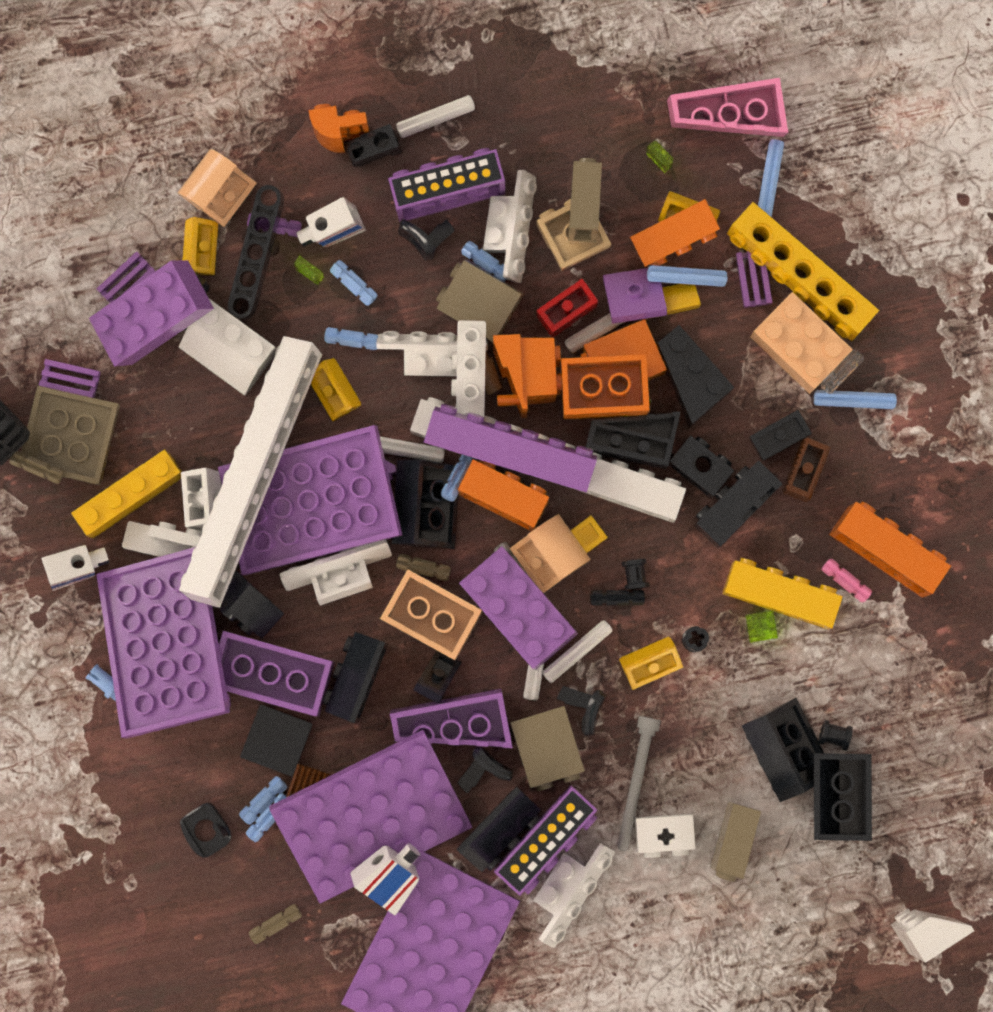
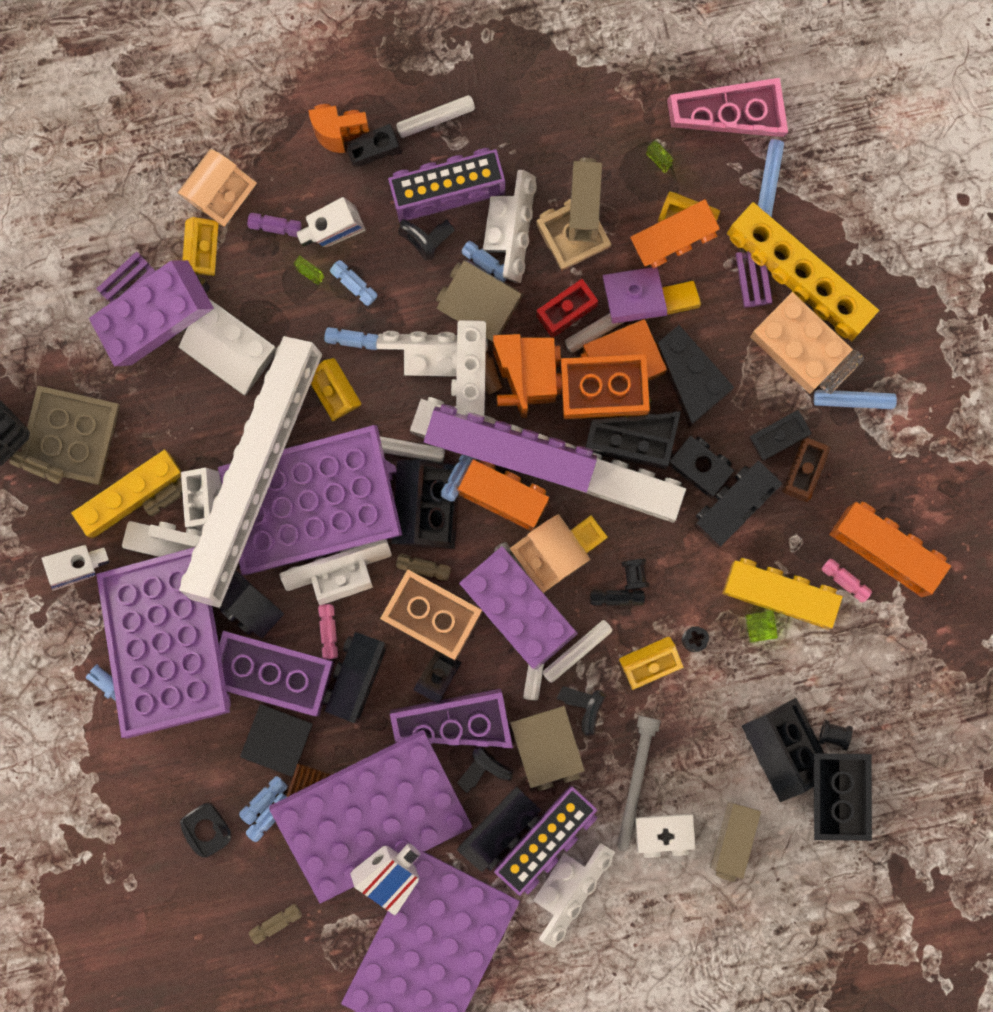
(46, 373): medium lavender tile -> none
(163, 498): none -> dark tan axle
(252, 238): black beam -> none
(328, 631): none -> bright pink axle
(689, 276): light blue axle -> none
(928, 933): white slope -> none

